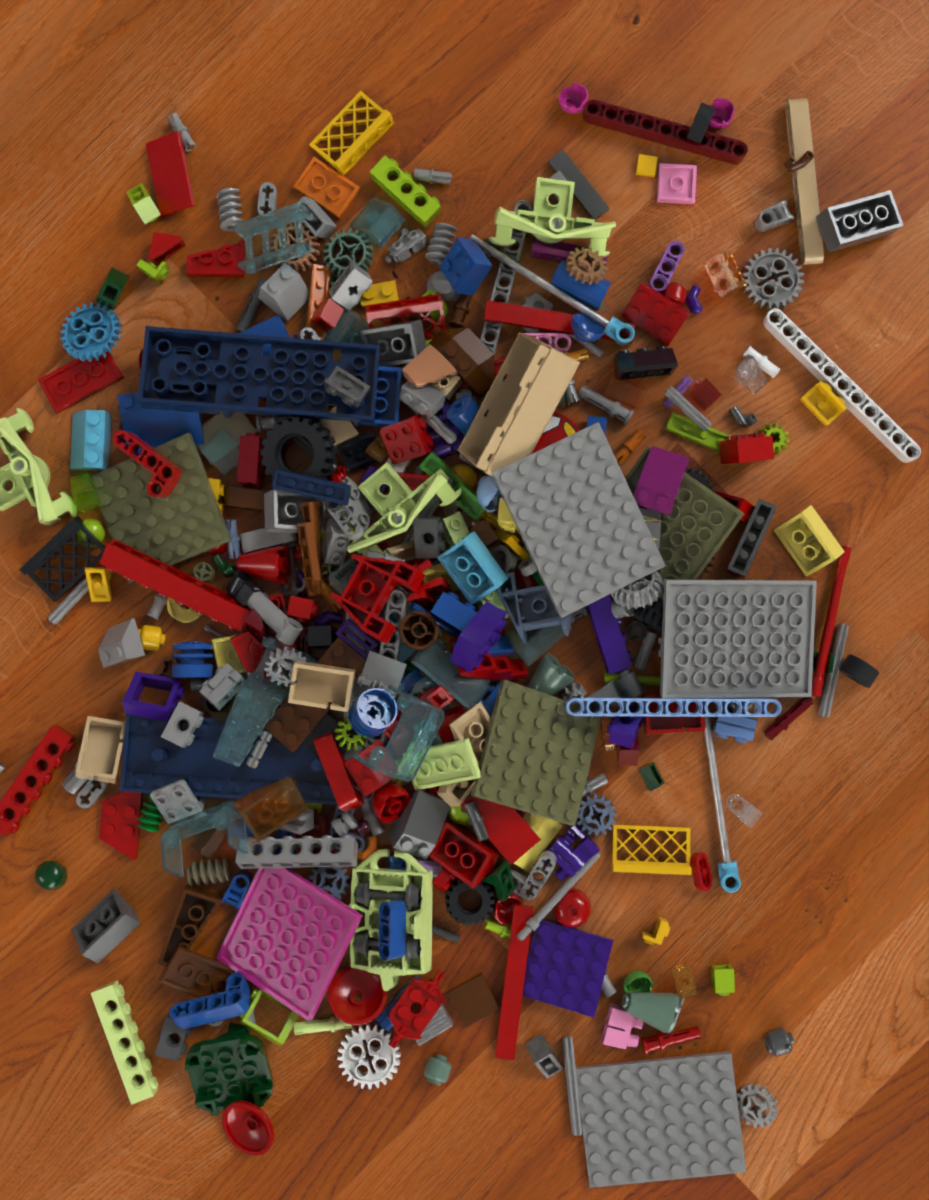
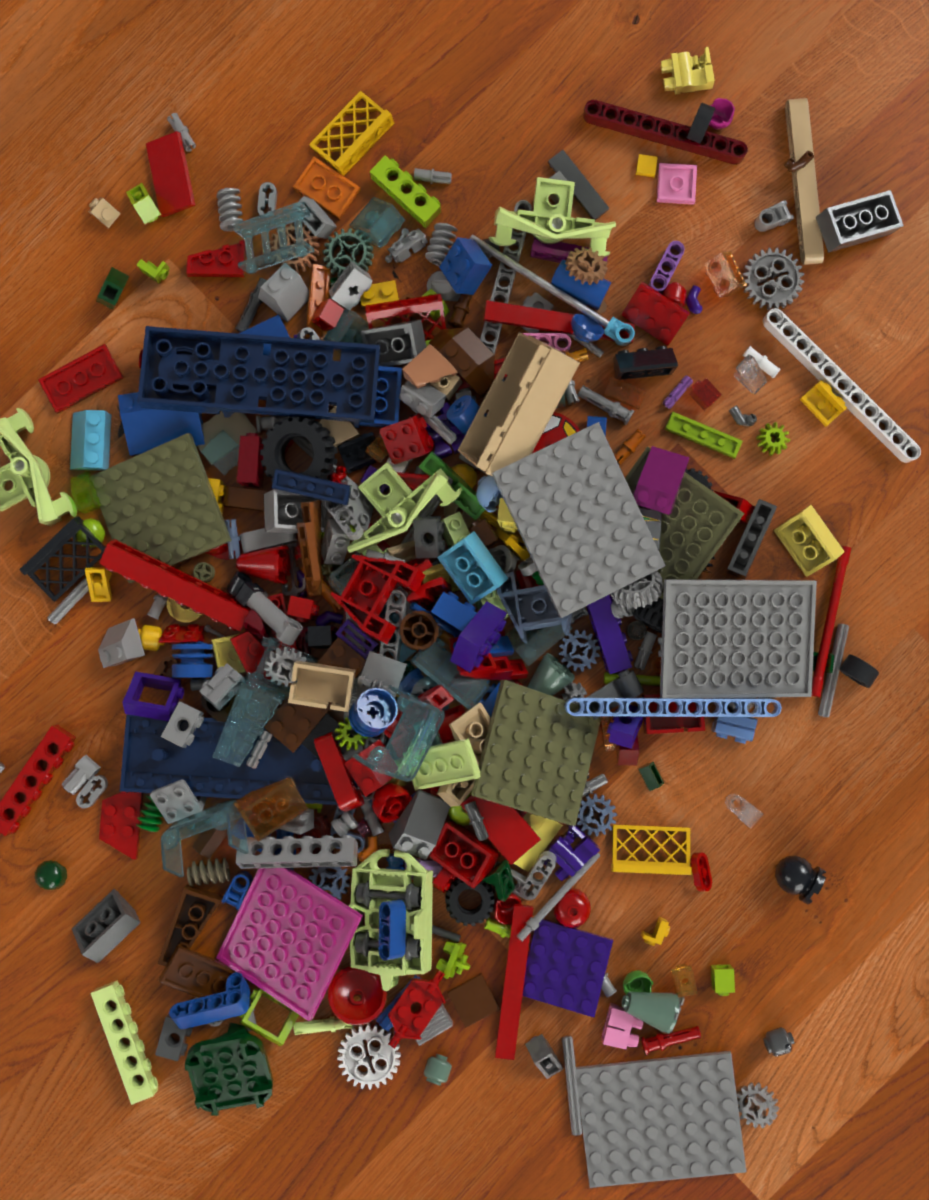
(89, 326): dark azure gear -> none
(101, 750): tan piece -> none
(103, 211): none -> tan bracket
(146, 460): red beam -> none
(164, 246): red slope -> none
(176, 634): none -> red hinge
(226, 570): dark green arm -> none
(248, 1127): red dish -> none
(346, 386): flat silver bracket -> none
(456, 961): none -> lime hips
(573, 99): dark pink hair -> none
(584, 658): none -> sand blue gear
(683, 77): none -> light yellow hips
(684, 405): light grey axle -> none
(727, 867): flat silver piece -> none
(746, 448): red brick -> none
(782, 723): dark red pin -> none
(798, 877): none -> black tile

